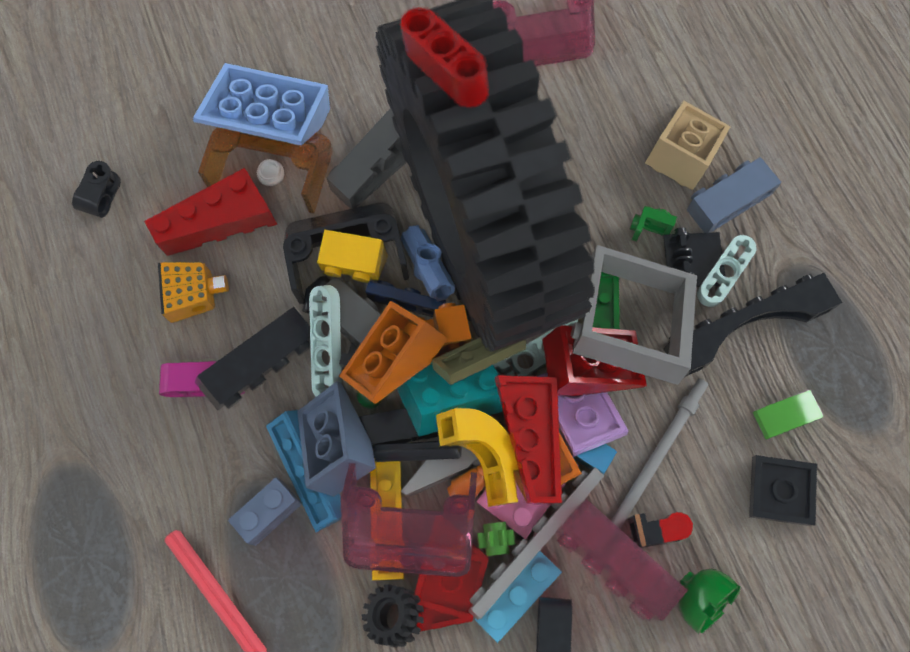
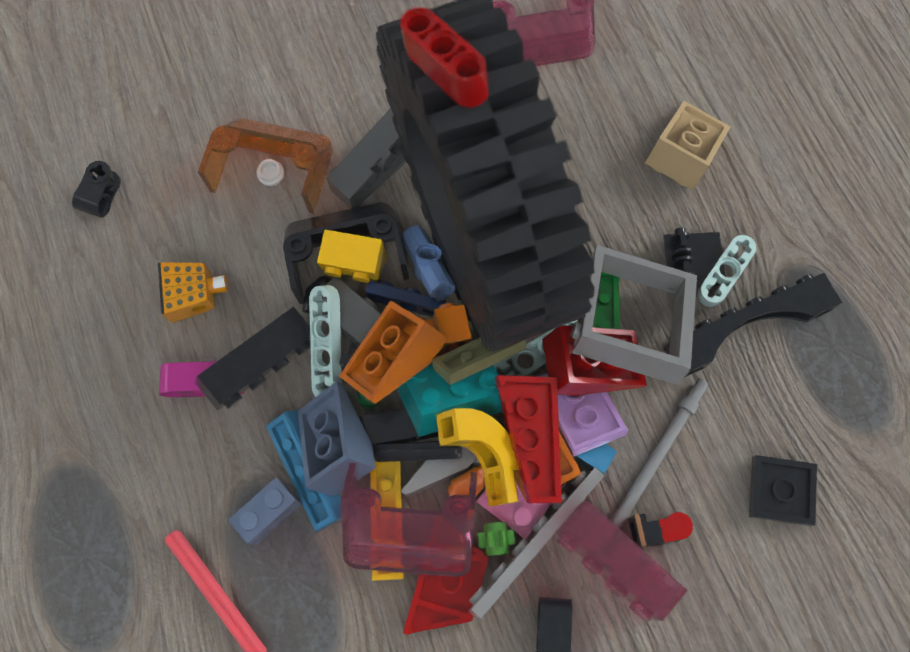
(211, 215): red wedge -> none
(264, 104): light blue slope -> none
(407, 619): black tyre -> none
(519, 596): medium azure plate -> none
(653, 220): green bracket -> none
(706, 597): green cylinder -> none
(732, 195): sand blue brick -> none
(788, 414): bright green slope -> none

